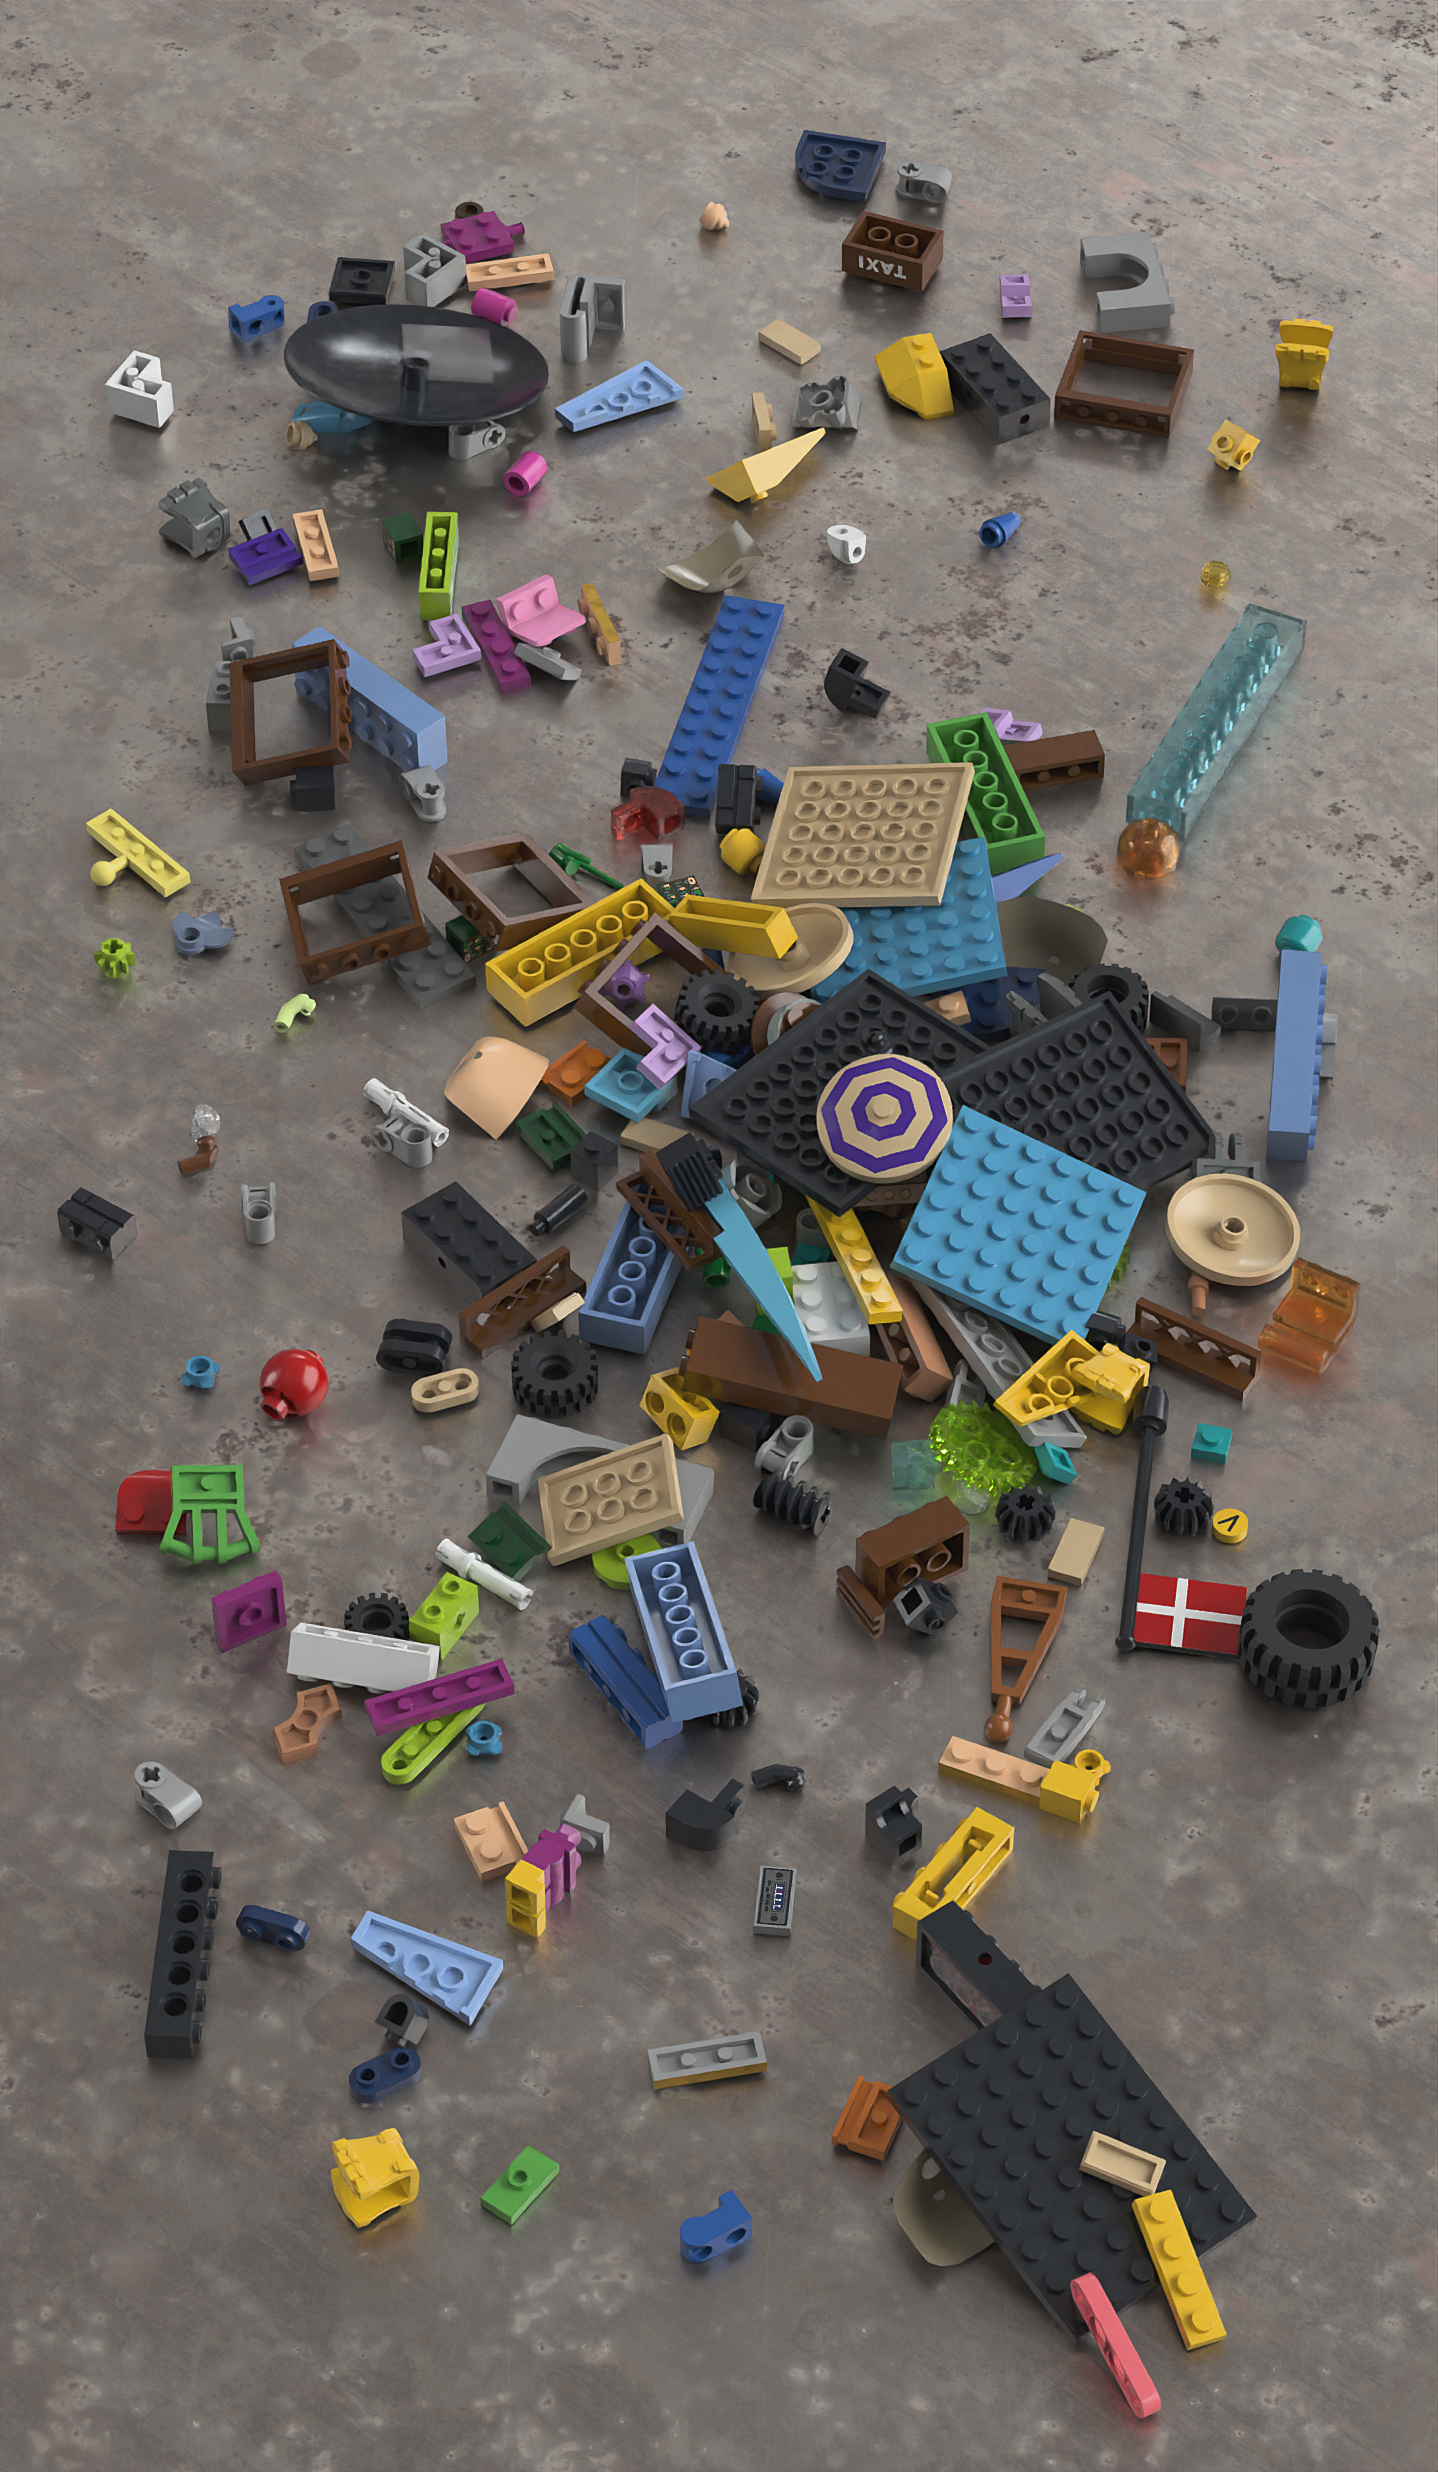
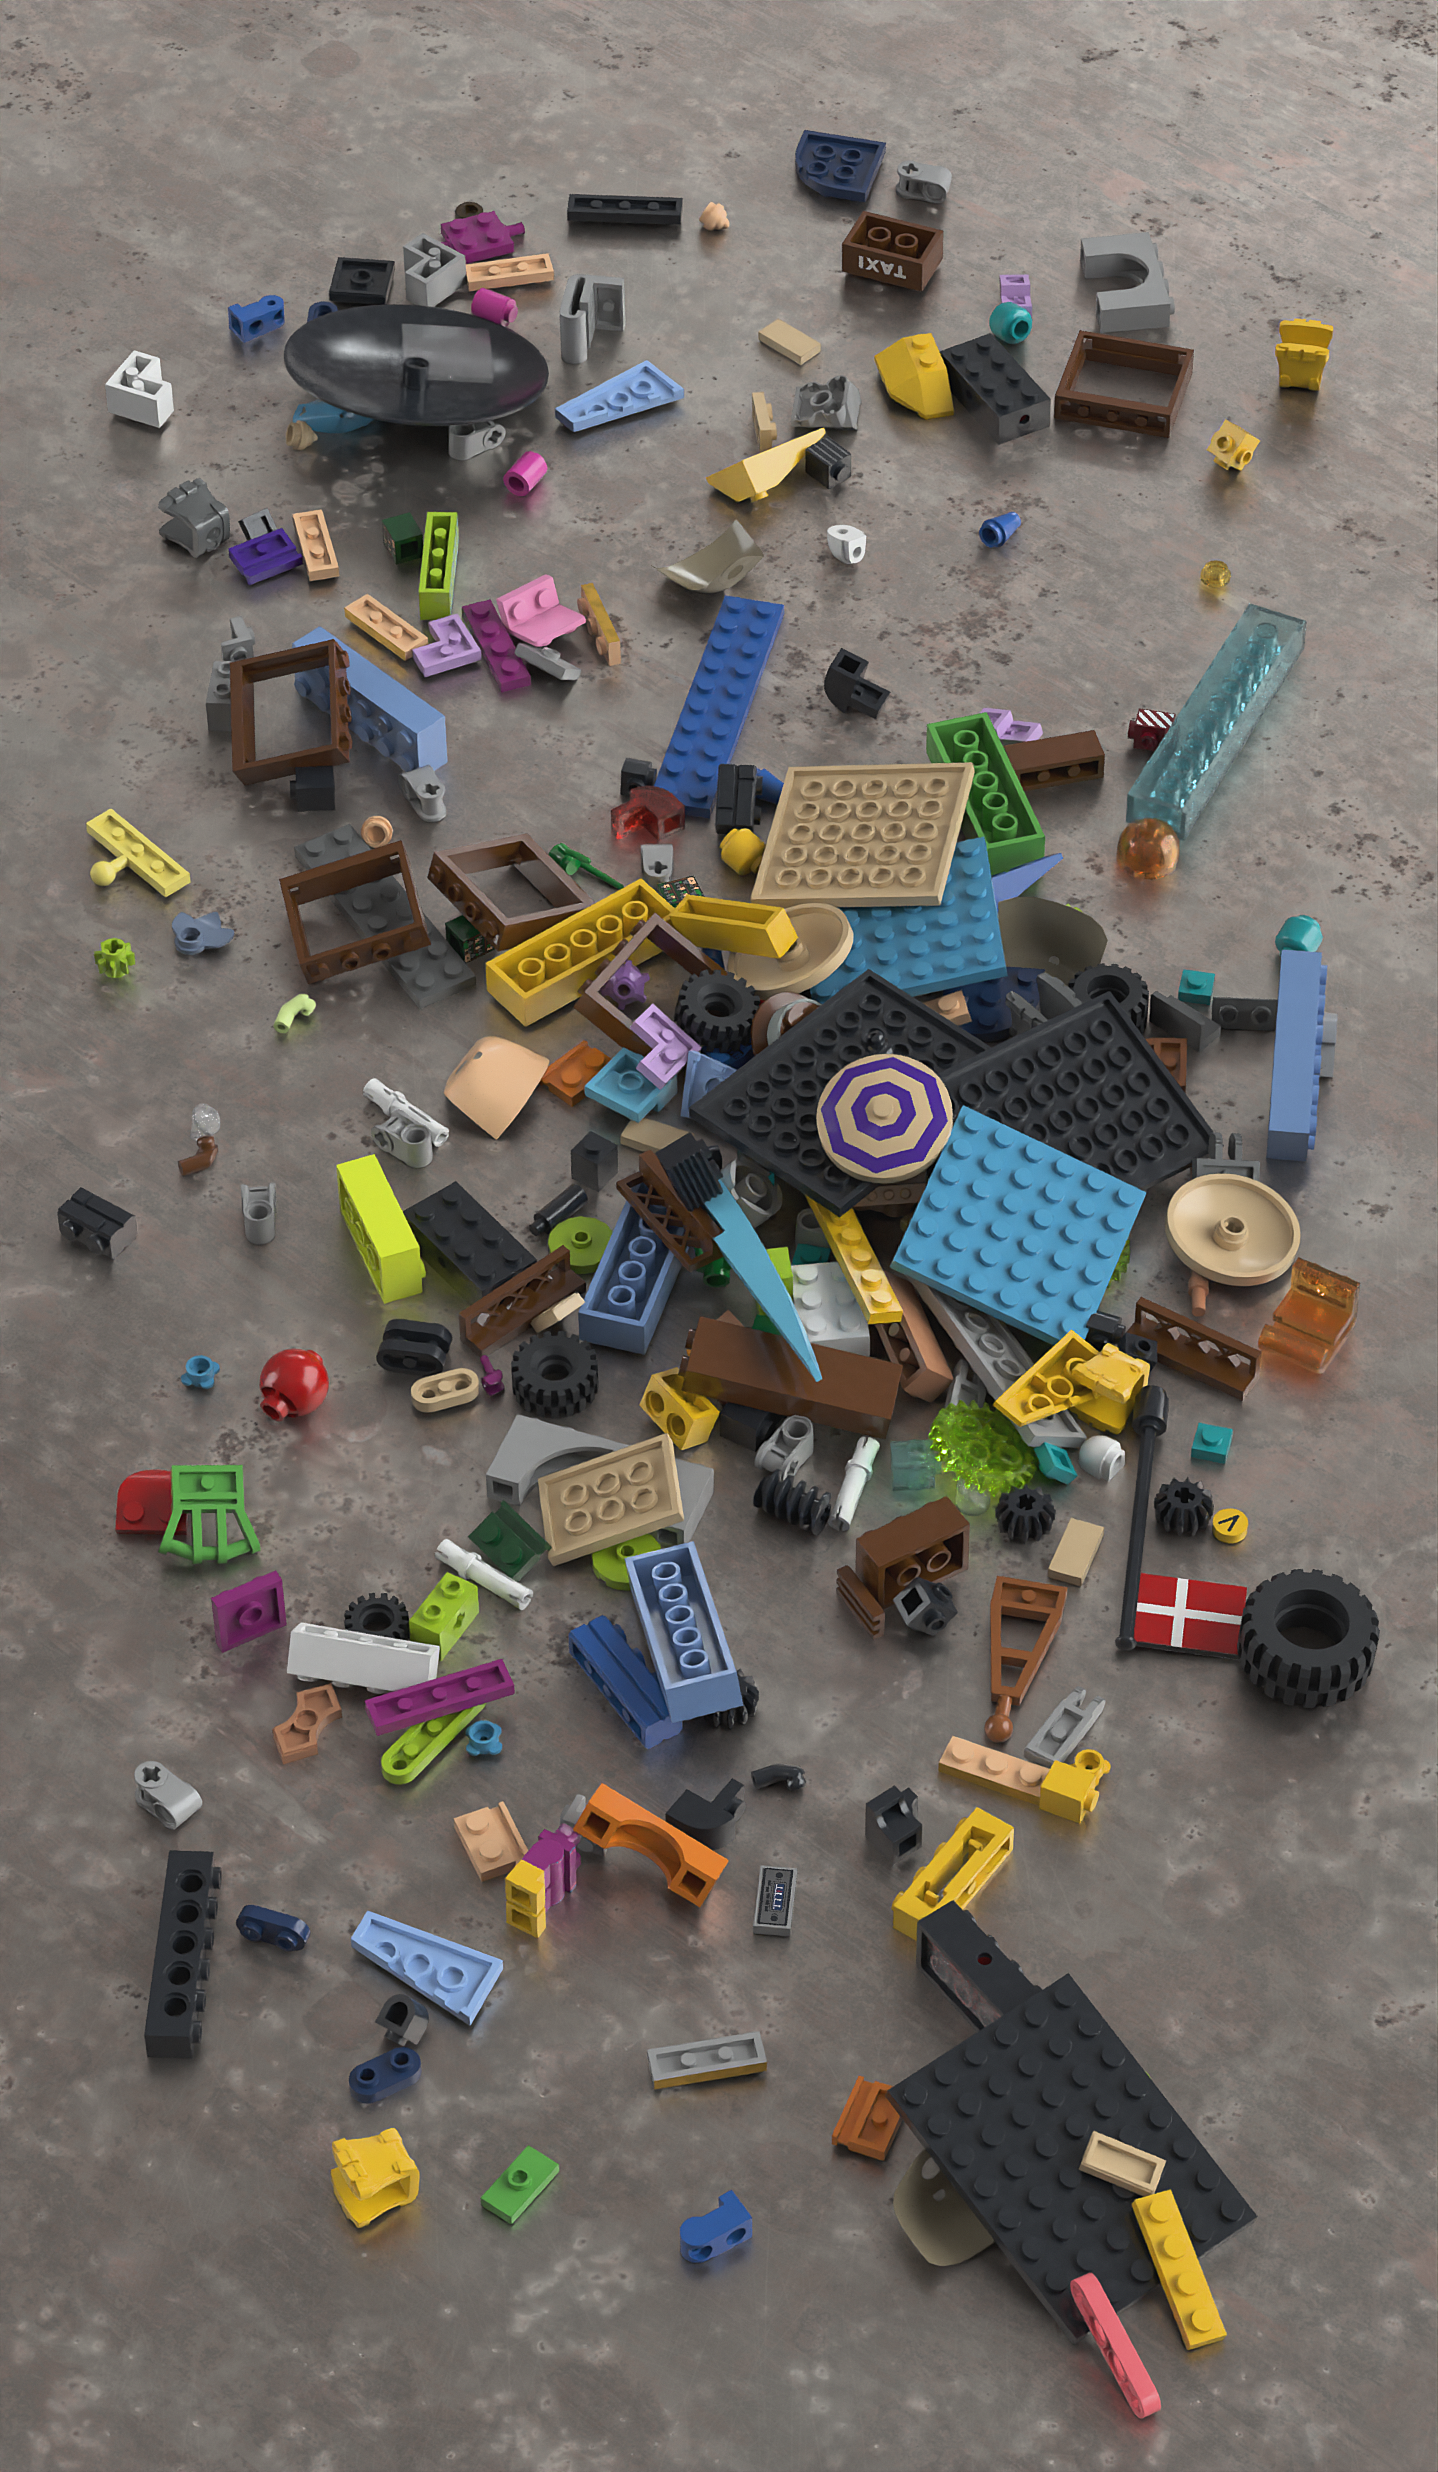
(376, 831): none -> light nougat plate
(379, 1229): none -> neon yellow brick
(385, 626): none -> light nougat plate
(492, 1381): none -> magenta hand
(551, 1135): dark green plate -> none
(584, 1238): none -> lime plate
(619, 1822): none -> orange arch
(625, 209): none -> black plate
(828, 462): none -> black brick
(857, 1474): none -> white pin
(1010, 322): none -> teal head
(1101, 1457): none -> white piece
(1149, 728): none -> dark red brick
(1196, 987): none -> teal plate

